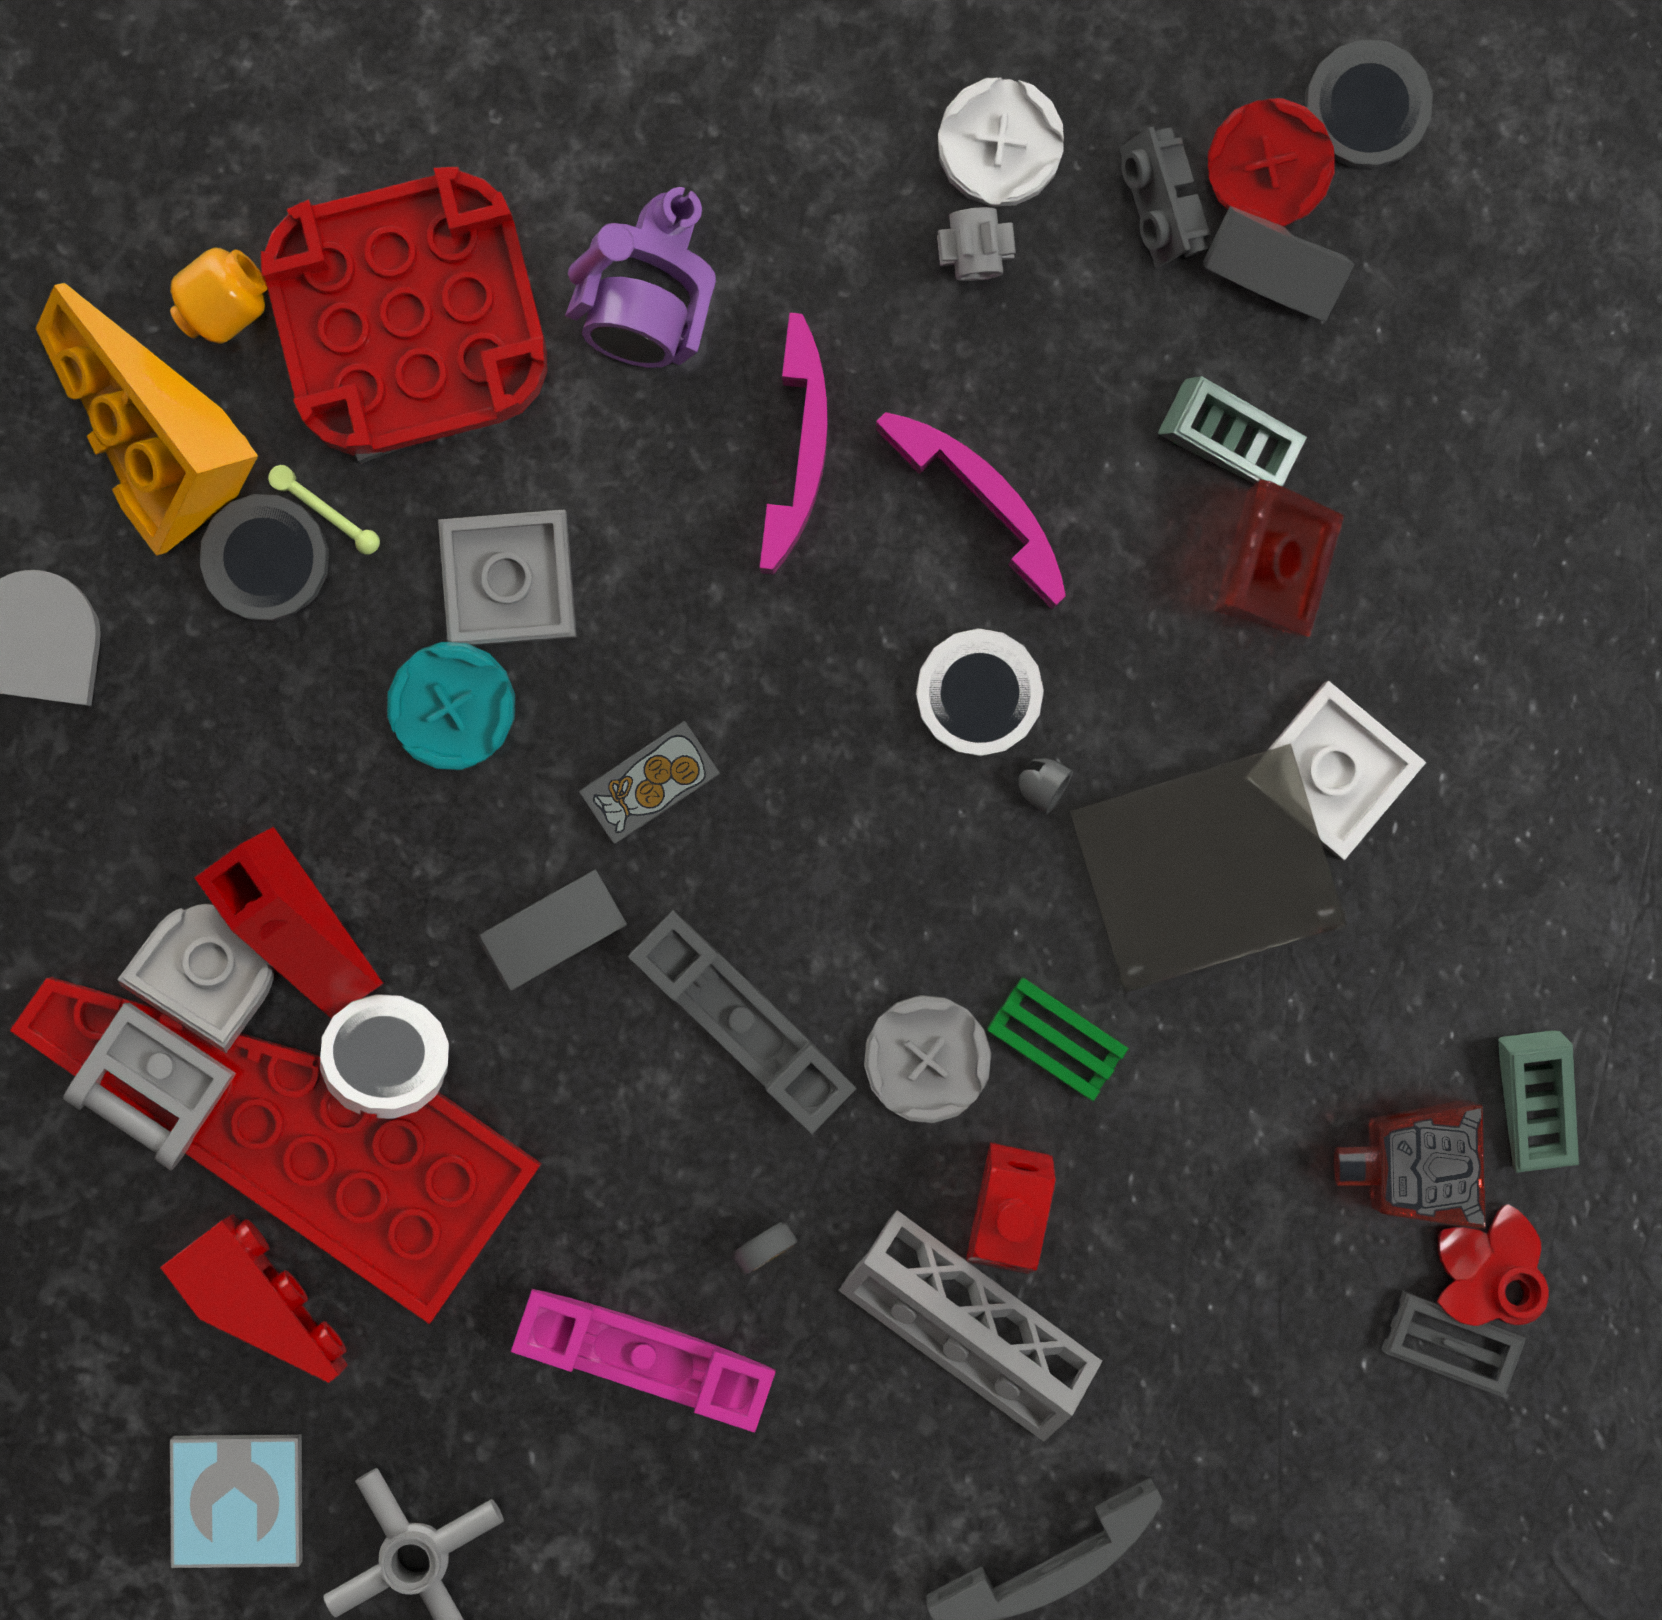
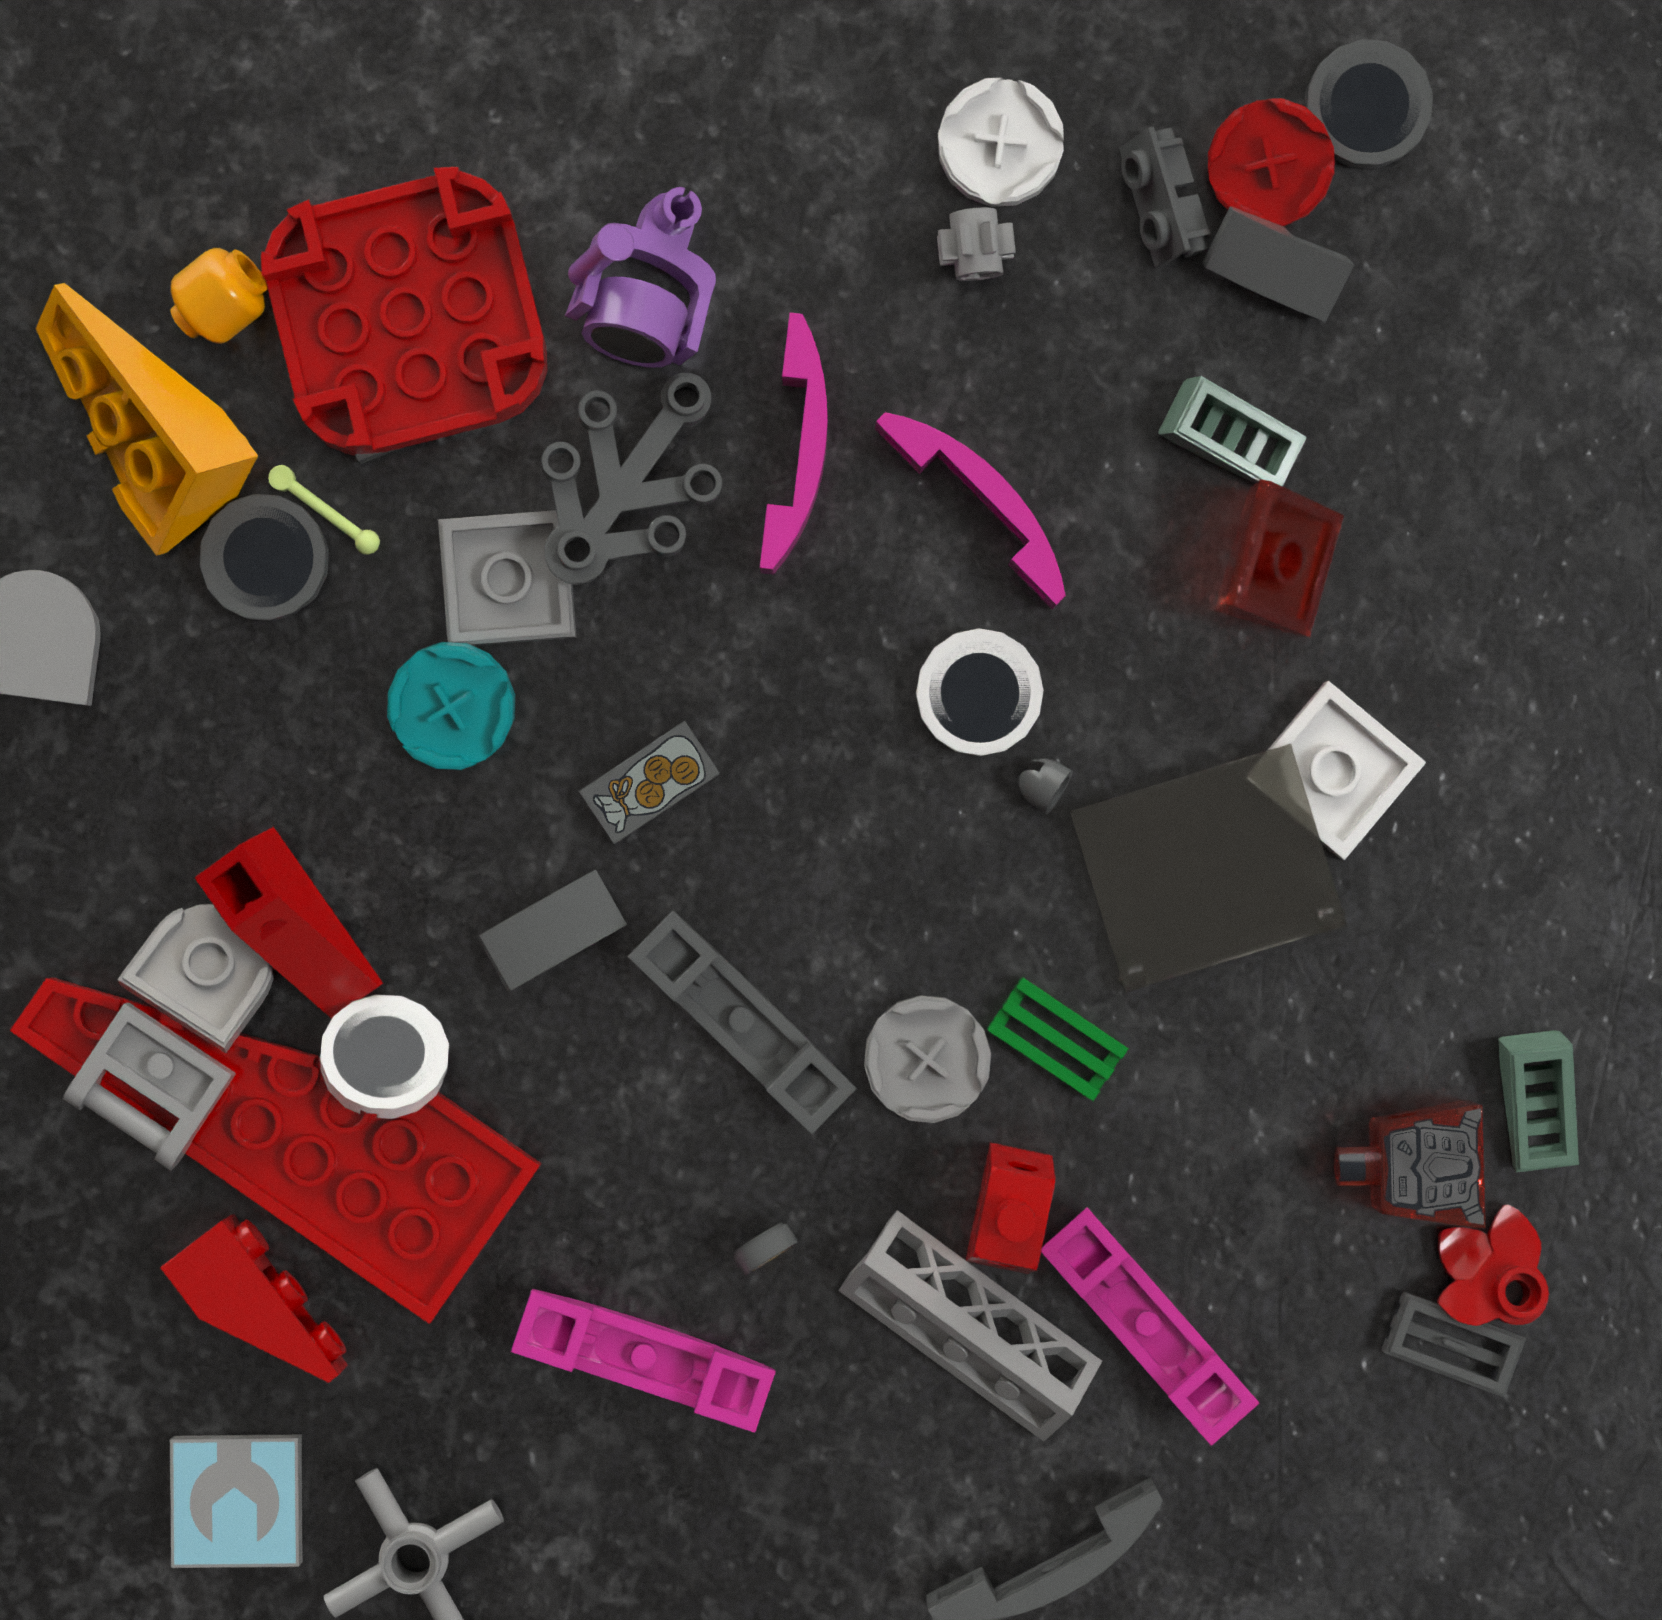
(623, 487): none -> dark grey plant
(1149, 1326): none -> dark pink slope

